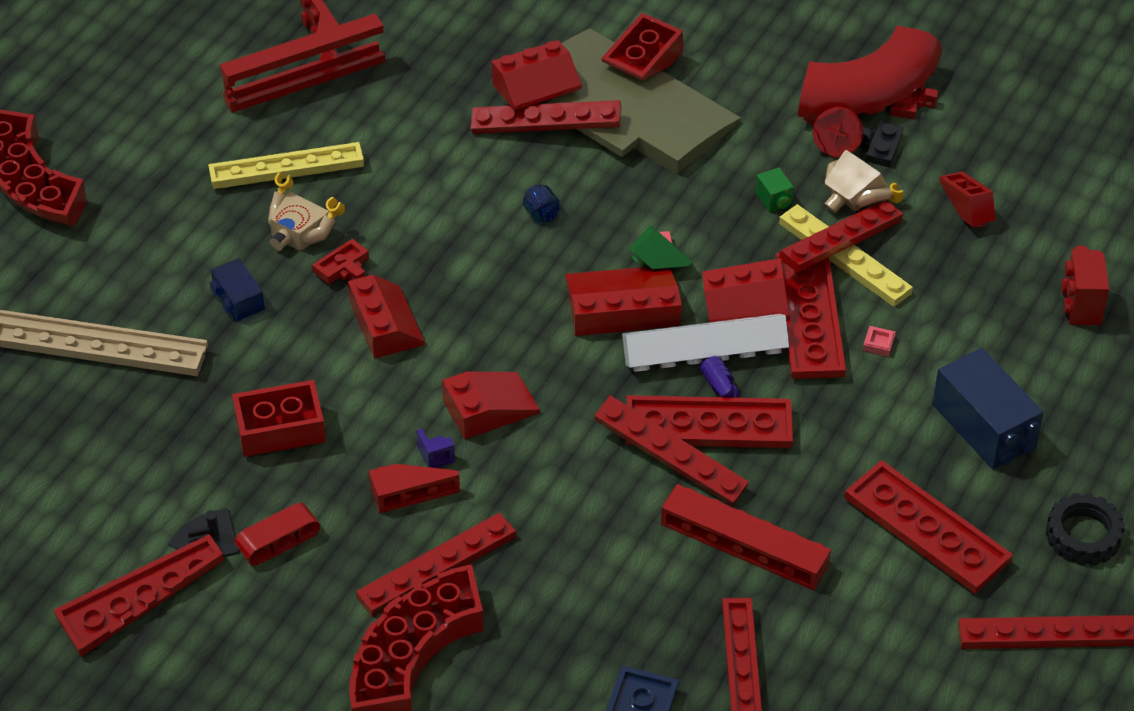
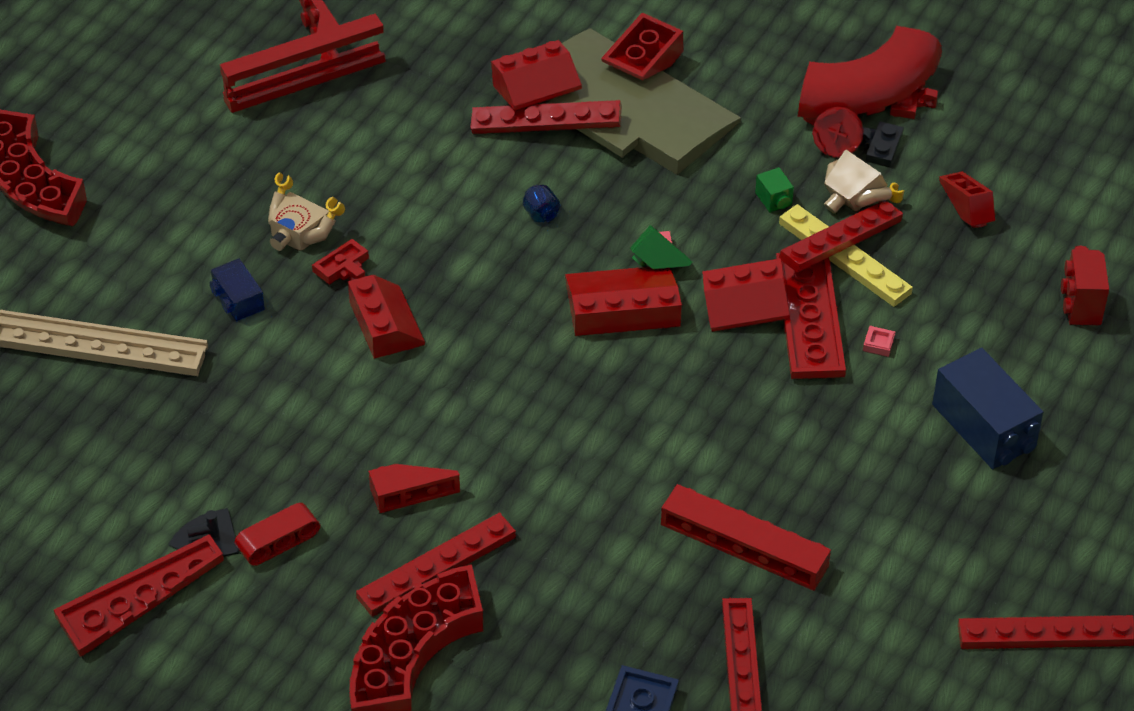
(279, 418): red brick -> none
(291, 163): light yellow plate -> none
(435, 451): dark purple panel -> none
(487, 401): red slope -> none
(671, 451): red plate -> none
(704, 341): white brick -> none
(719, 377): dark purple hinge -> none
(720, 419): red plate -> none
(928, 526): red plate -> none
(1085, 506): black tyre -> none

